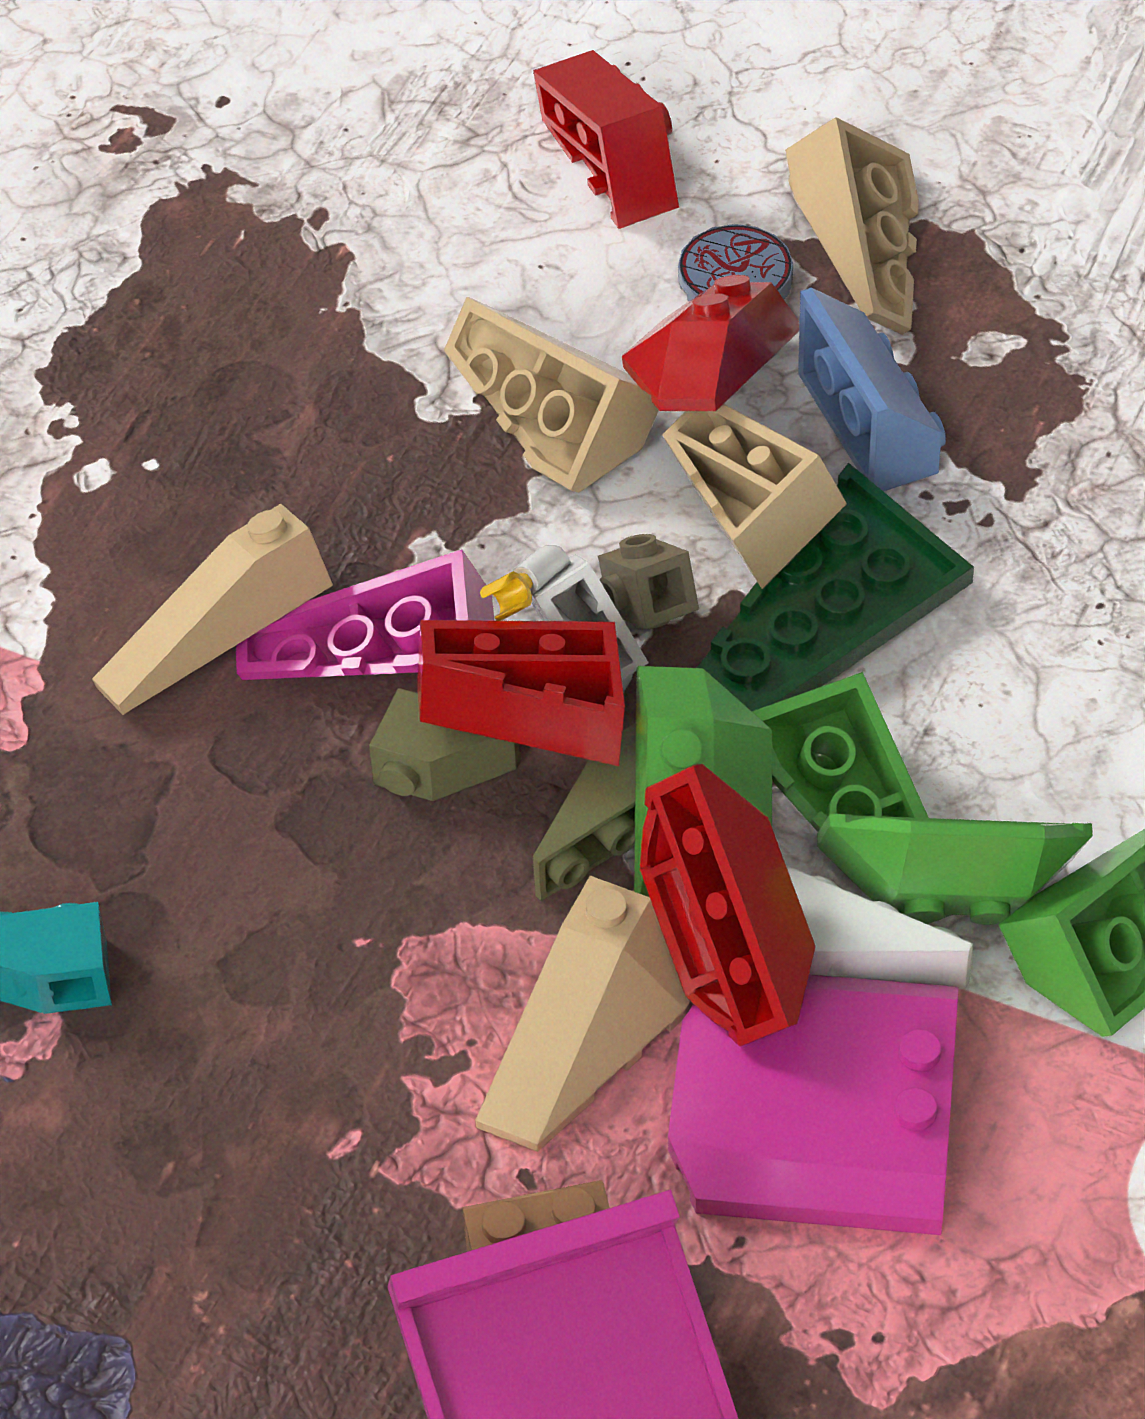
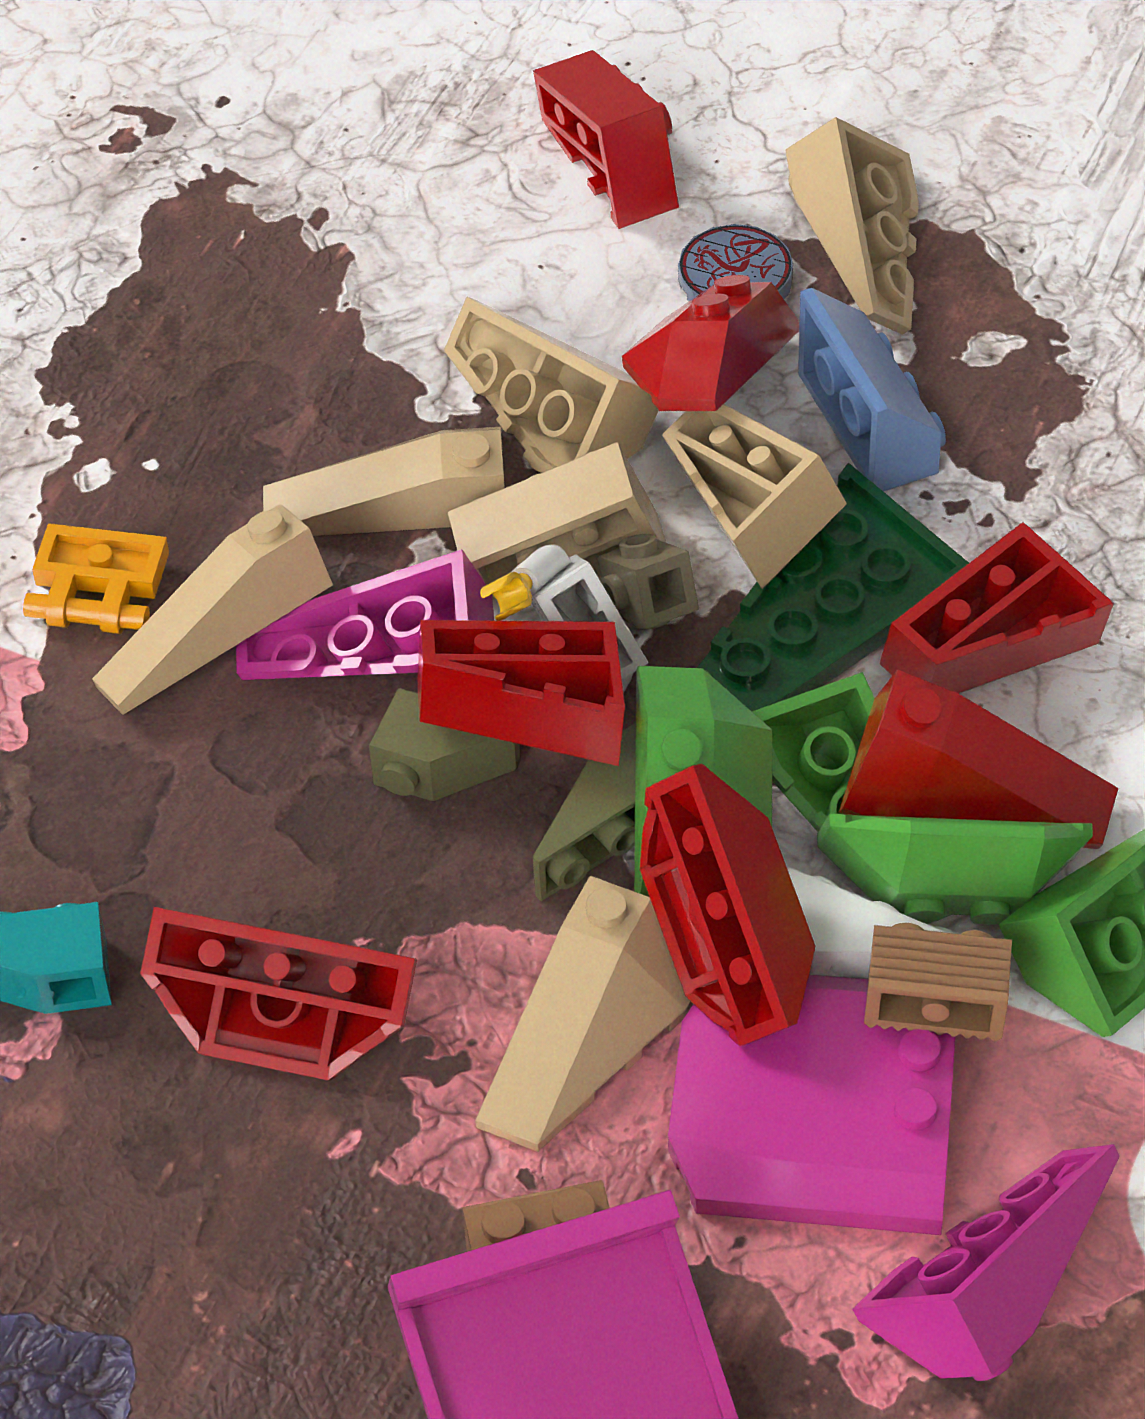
(96, 562): none -> light orange plate
(274, 993): none -> red wedge
(395, 486): none -> tan wedge
(576, 506): none -> tan wedge
(938, 981): none -> medium nougat brick
(952, 759): none -> red wedge
(995, 1280): none -> dark pink wedge
(998, 617): none -> red wedge

